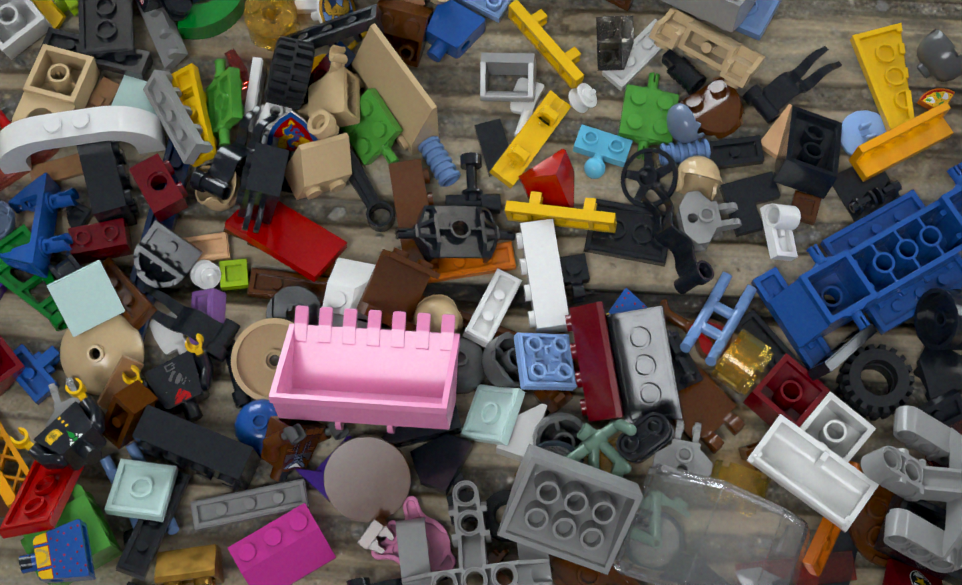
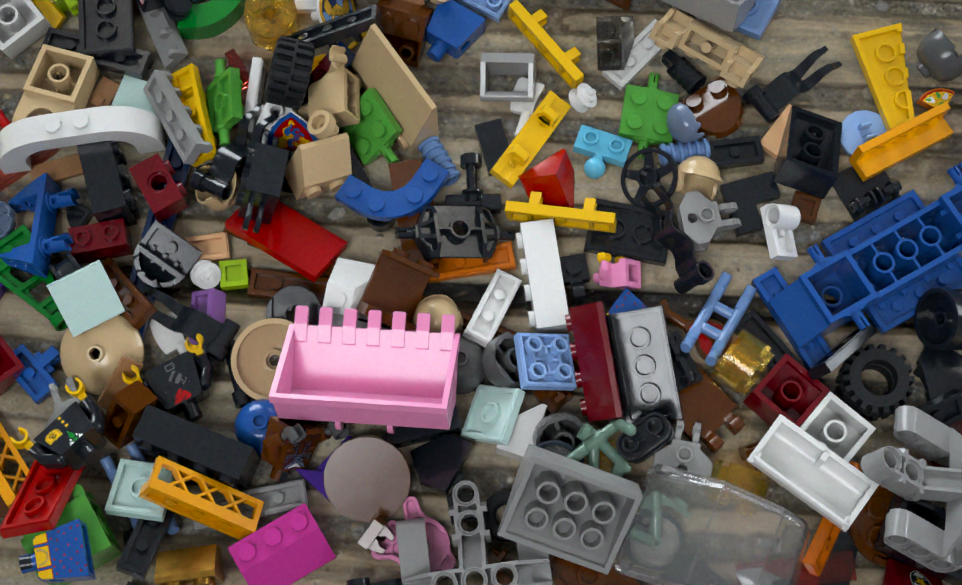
(197, 508): none -> light orange fence
(398, 203): none -> blue plate
(619, 275): none -> bright pink piece

